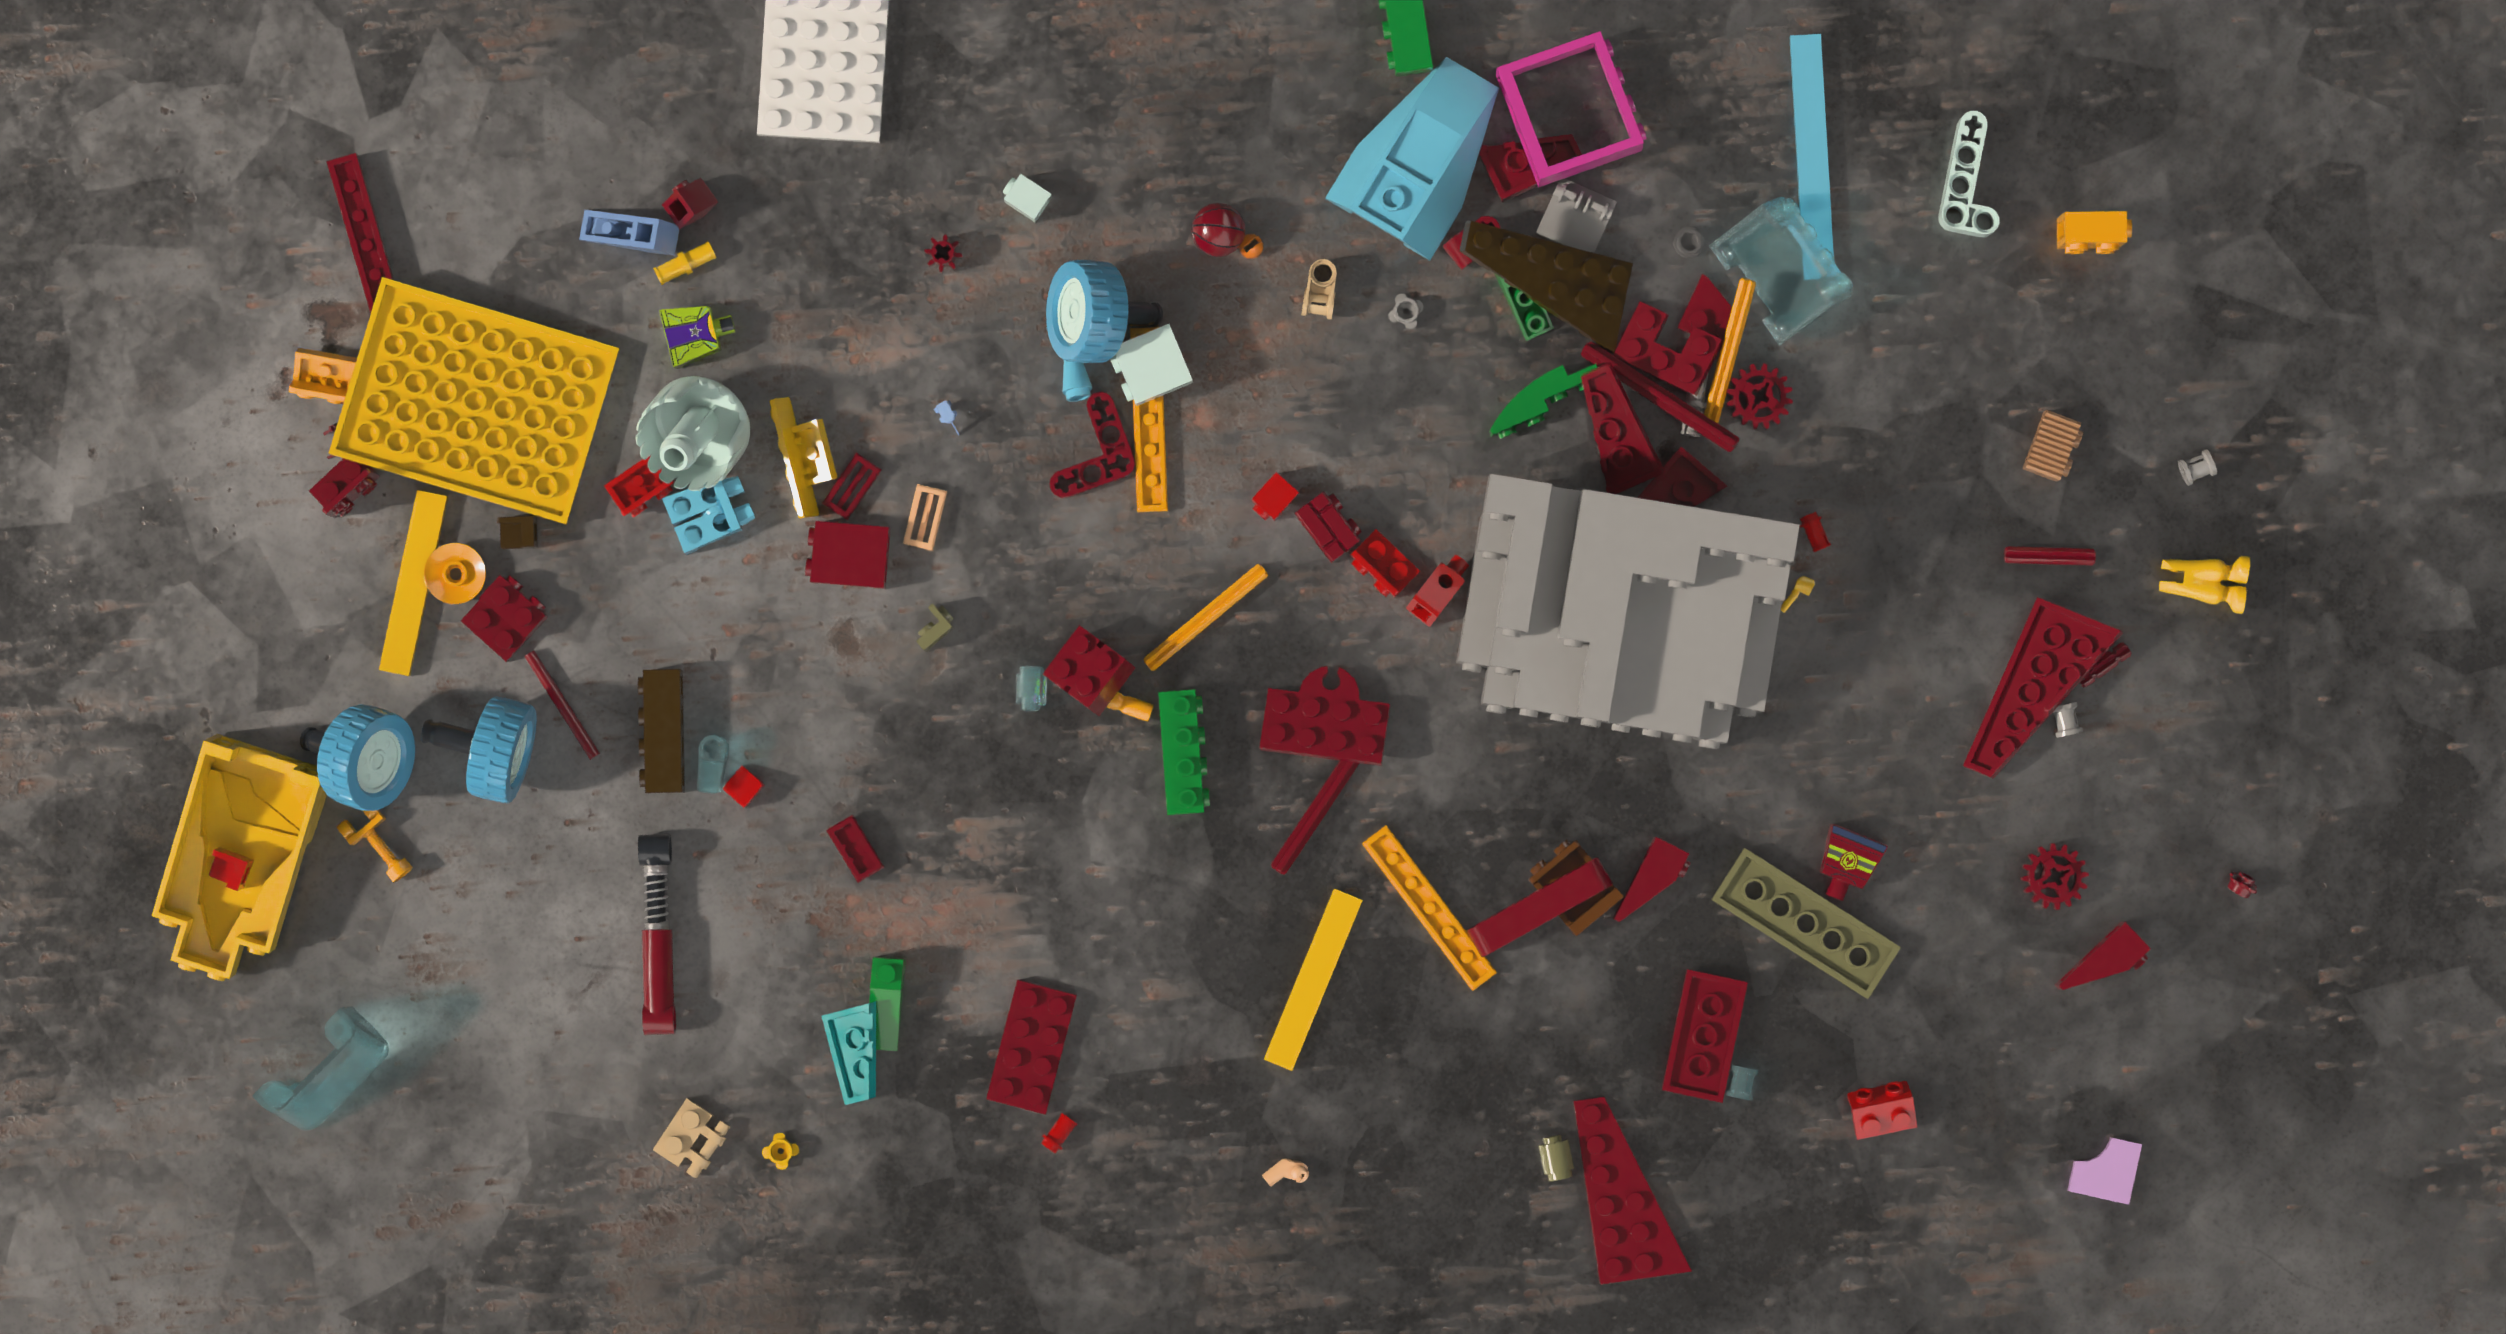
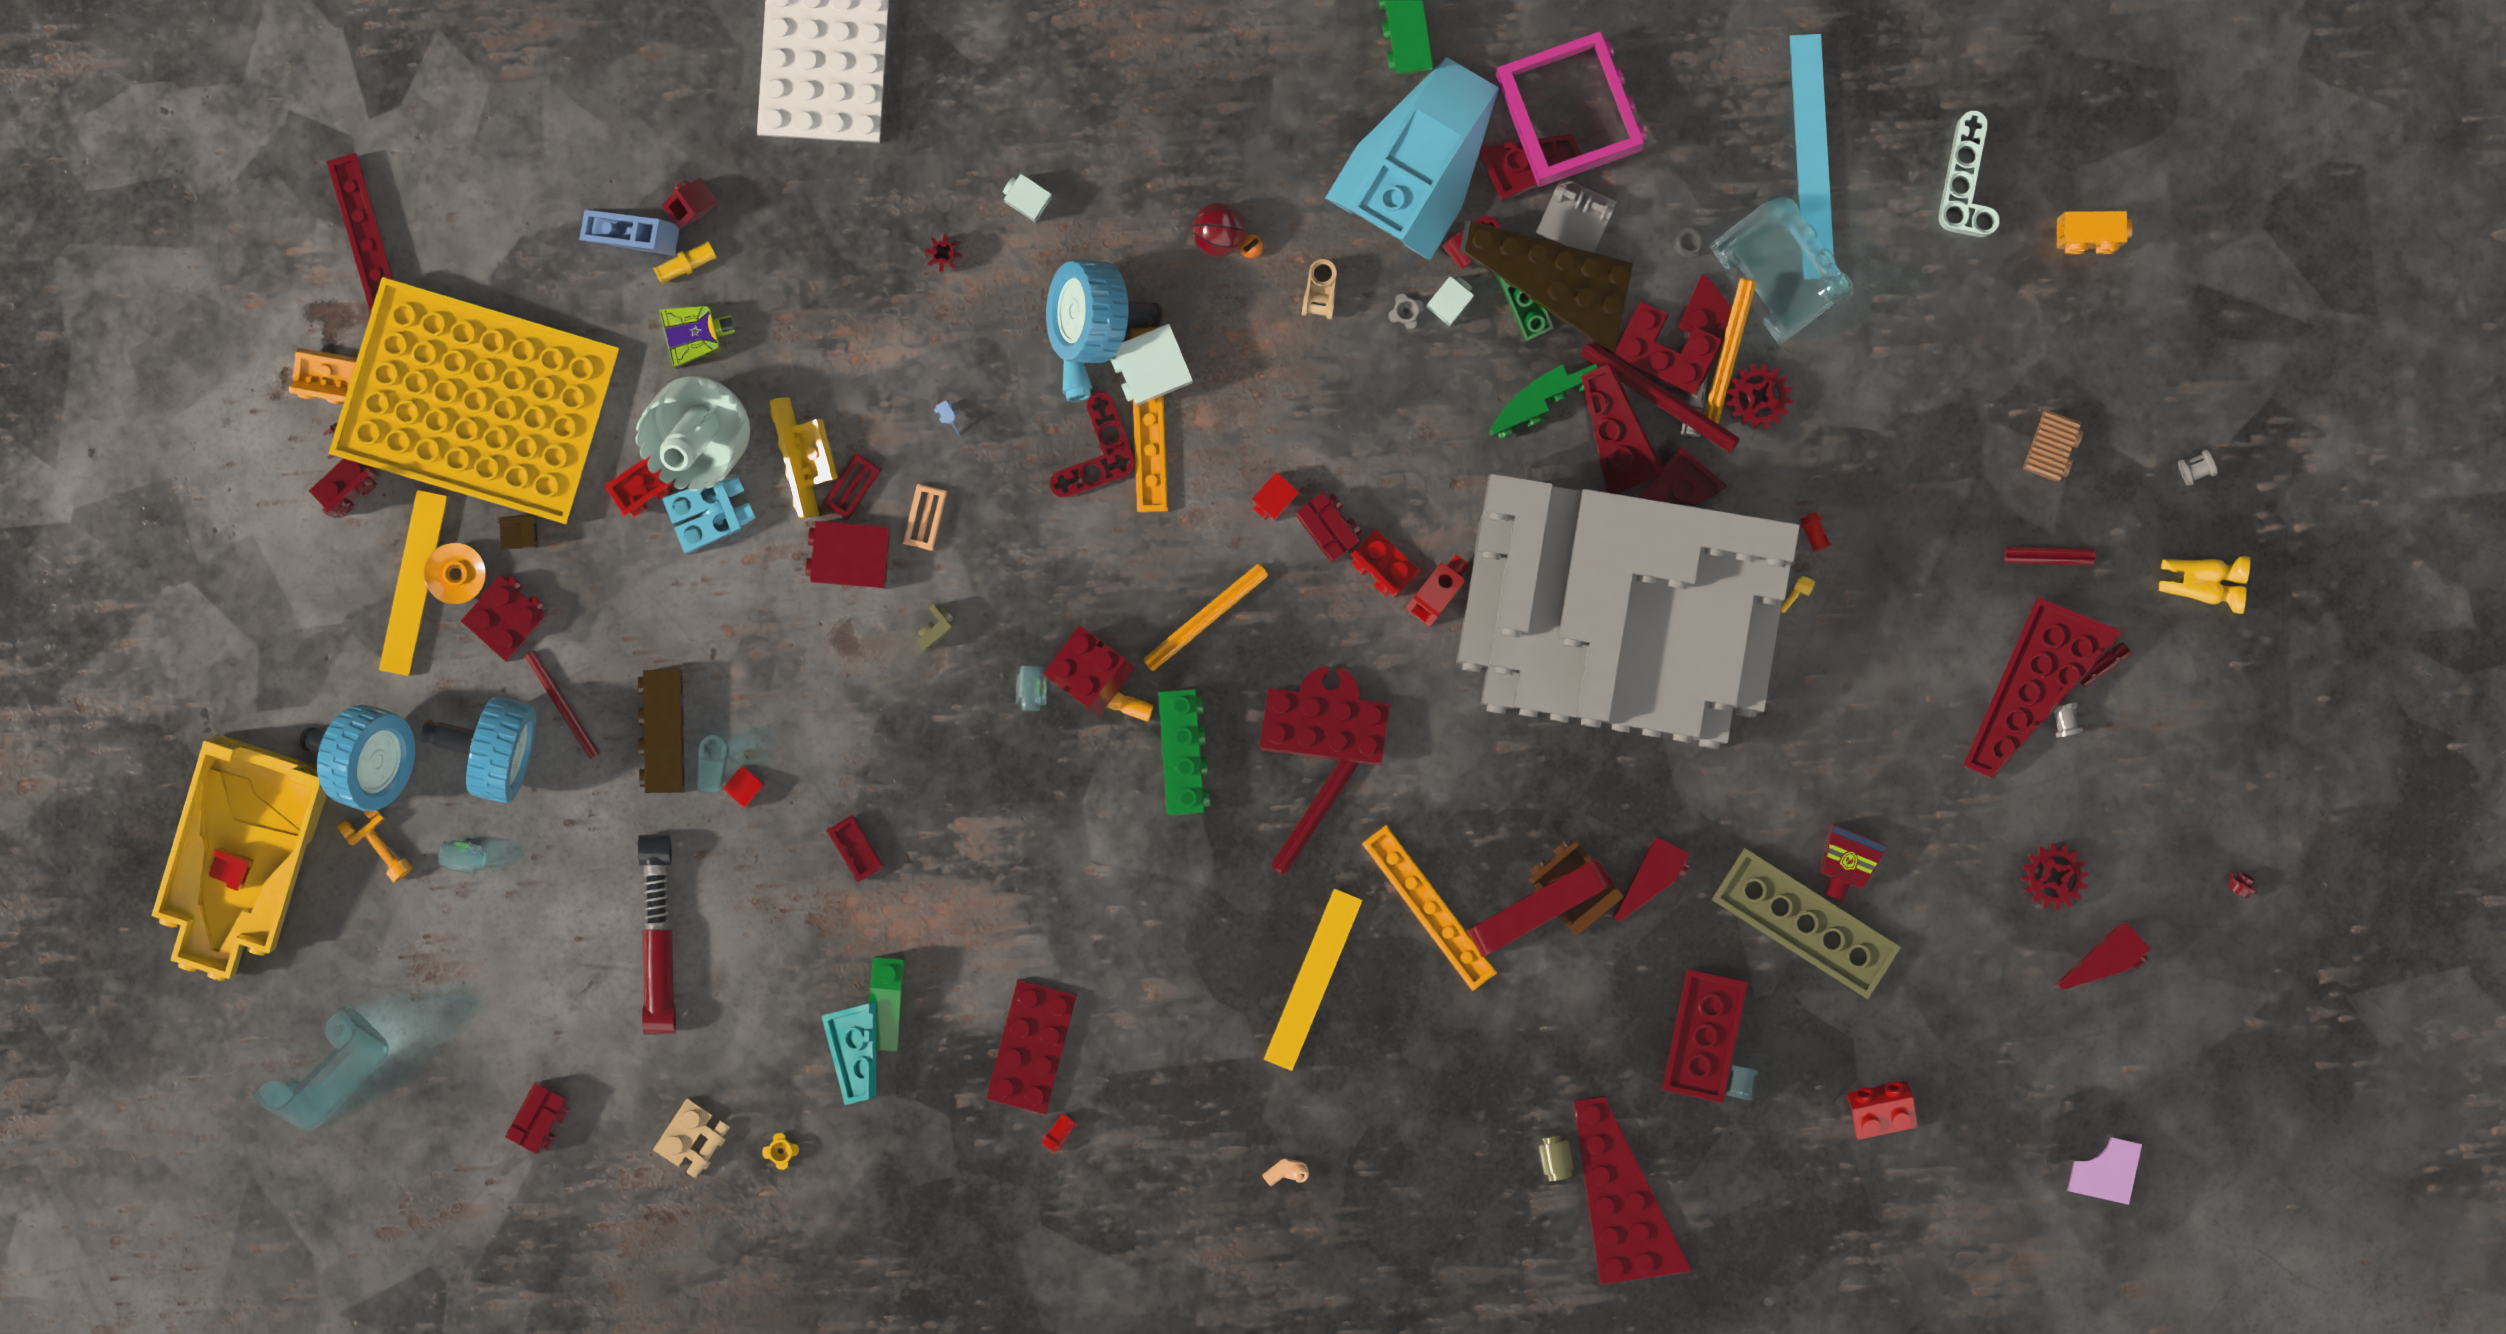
(462, 857): none -> clear light blue brick
(537, 1118): none -> dark red brick
(1451, 300): none -> light aqua brick

